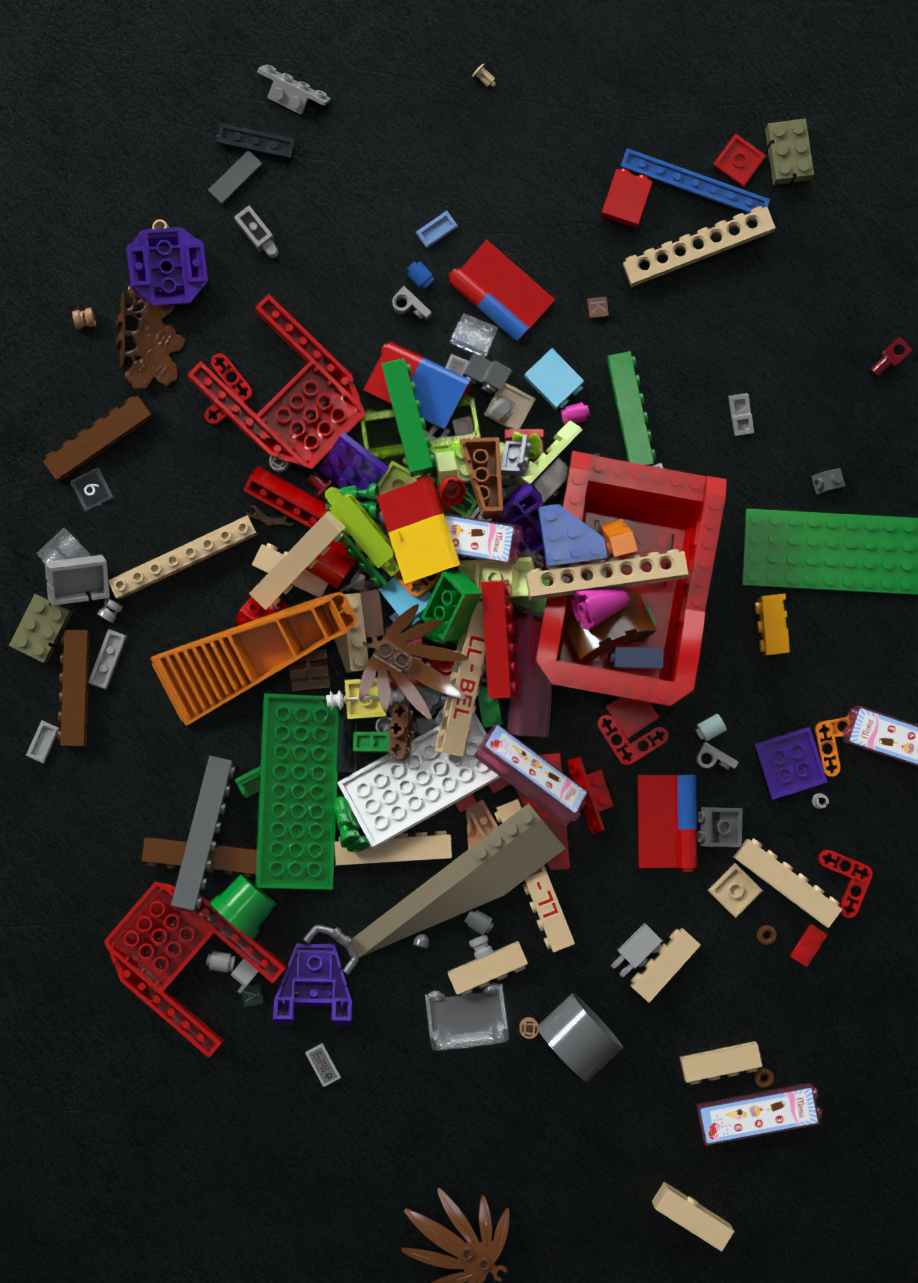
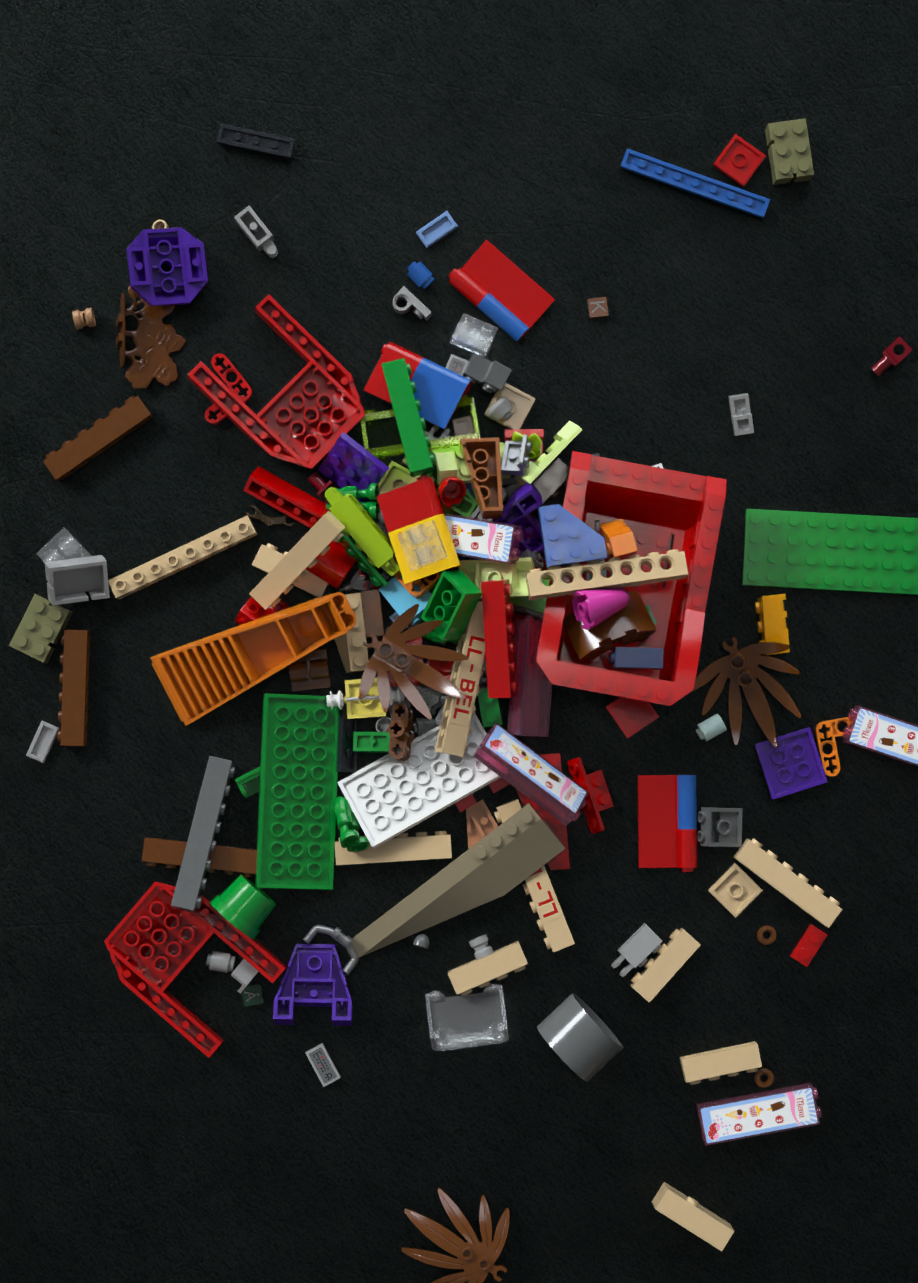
(91, 489): piece -> none
(107, 659): light grey tile -> none
(108, 614): light grey wheel -> none
(235, 177): dark grey tile -> none
(278, 465): light grey wheel -> none
(290, 92): light grey bracket -> none
(422, 545): none -> clear plate
(479, 921): dark grey brick -> none
(484, 76): tan piece -> none
(527, 1025): medium nougat wheel -> none
(554, 379): medium azure brick -> none
(575, 413): dark pink brick -> none
(626, 198): red brick -> none
(629, 408): green brick -> none
(632, 747): red beam -> none
(725, 760): light grey plate -> none
(743, 670): none -> reddish brown plant
(759, 215): tan brick -> none
(815, 801): light grey pin -> none
(828, 480): dark grey bracket -> none
(854, 881): red beam -> none

